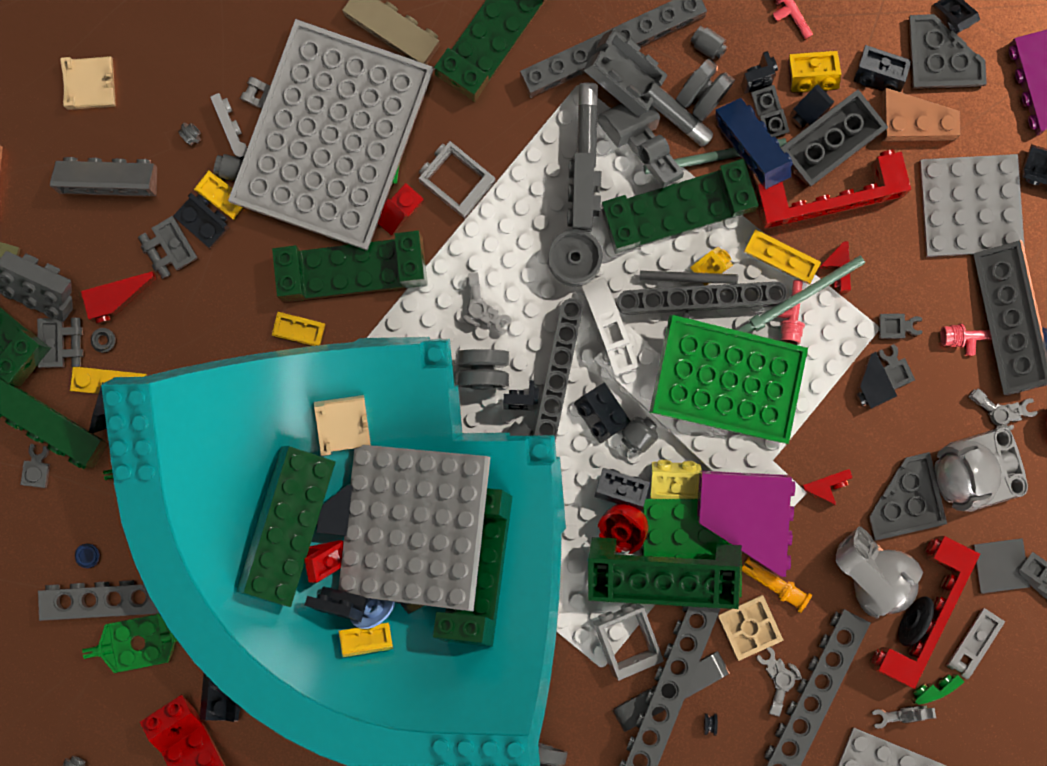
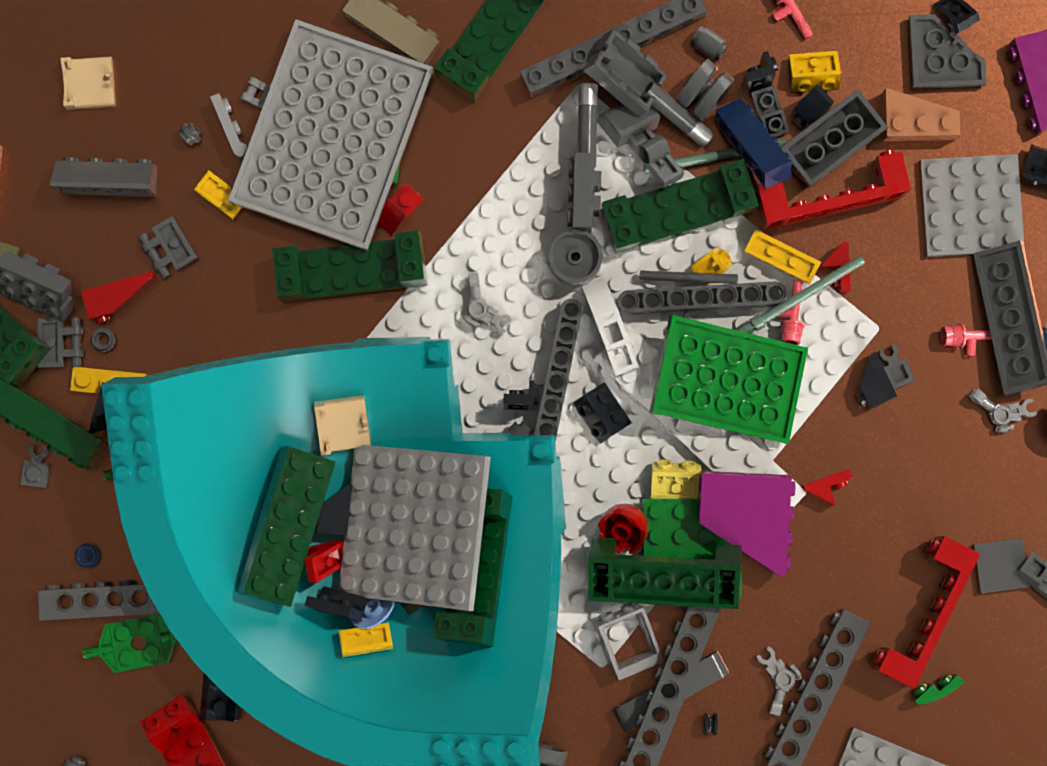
(201, 221): black bracket -> none
(227, 166): dark grey brick -> none
(298, 329): yellow plate -> none
(474, 196): light grey window -> none
(482, 372): dark grey wheel -> none
(622, 488): black bracket -> none
(639, 434): dark grey head -> none
(750, 628): tan piece -> none
(786, 591): light orange pin -> none
(882, 70): black bracket -> none
(882, 578): light grey piece -> none
(894, 326): dark grey plate -> none
(906, 715): light grey piece -> none
(909, 501): dark grey plate -> none
(916, 621): black wheel -> none
(976, 642): light grey plate -> none
(981, 470): light grey piece -> none

